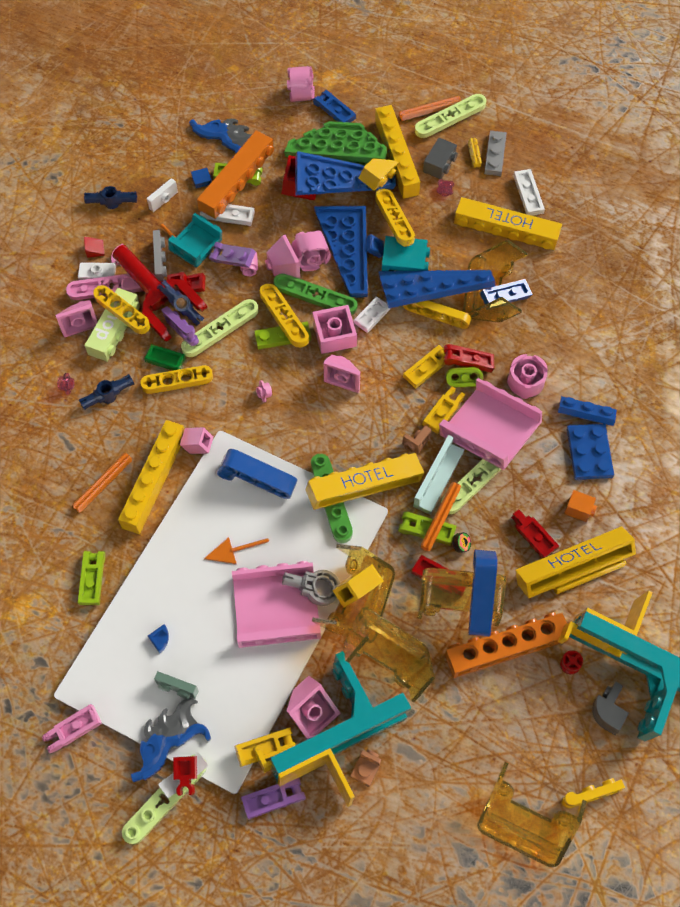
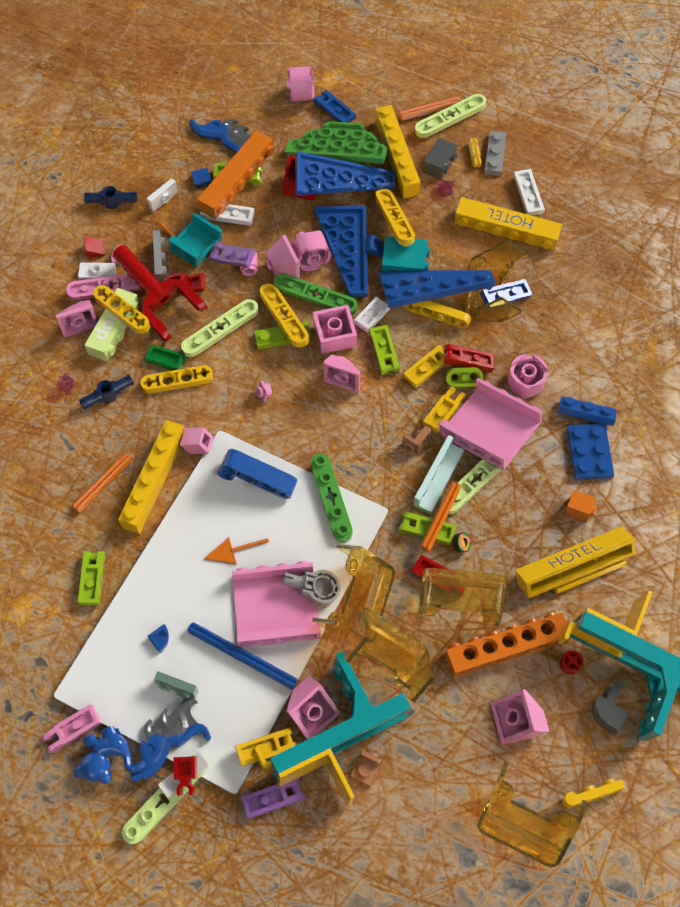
(96, 765): none -> blue animal
(173, 295): dark blue pin -> none
(186, 331): medium lavender plate -> none
(242, 655): none -> blue axle
(357, 585): yellow slope -> none
(364, 480): yellow brick -> none
(377, 172): yellow slope -> none
(384, 349): none -> lime plate
(482, 592): blue beam -> none
(518, 717): none -> bright pink slope
(534, 534): red hinge -> none

